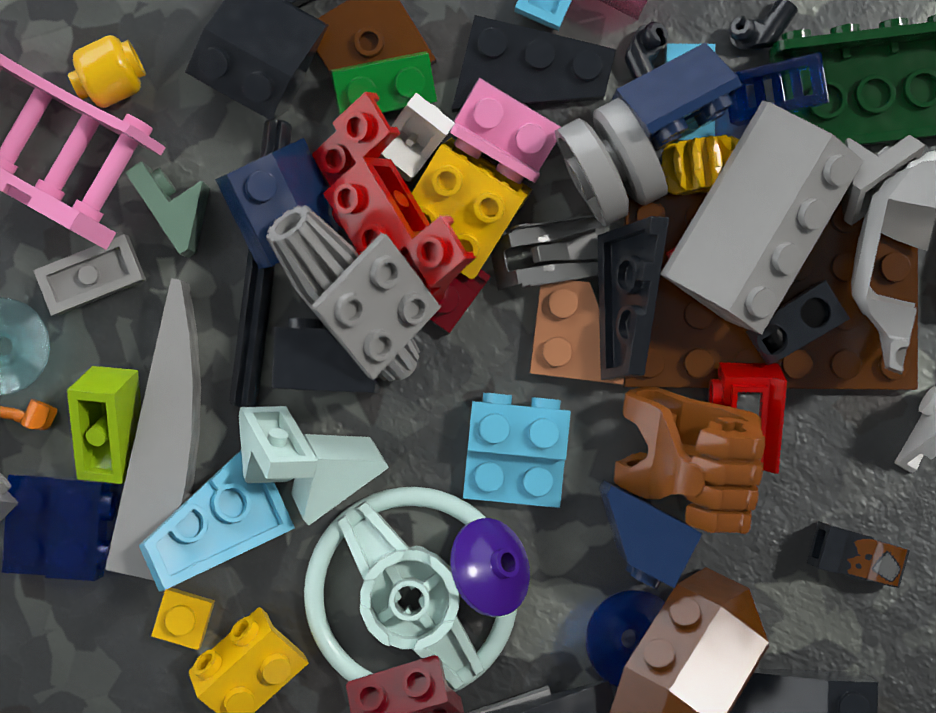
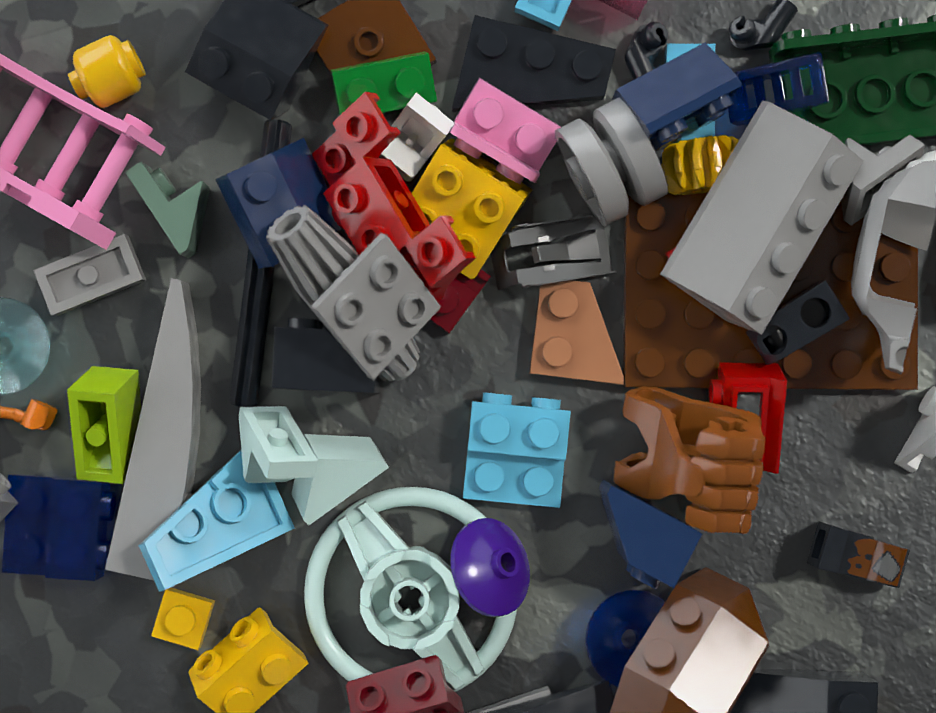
(628, 291): black wing -> none

